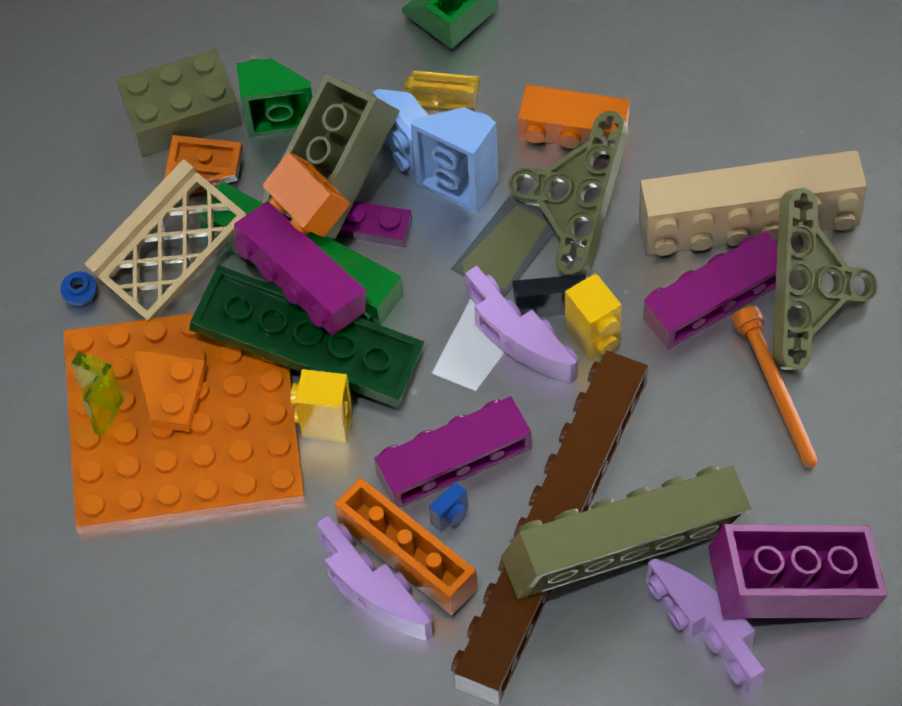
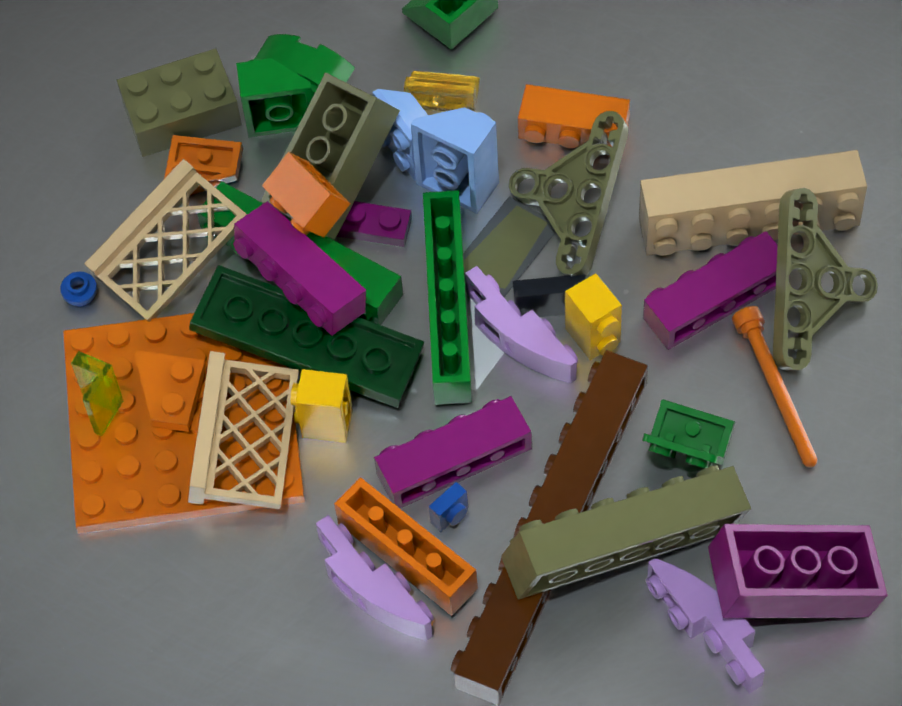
(210, 436): none -> tan fence
(304, 59): none -> green brick
(447, 298): none -> green brick
(691, 432): none -> green bracket

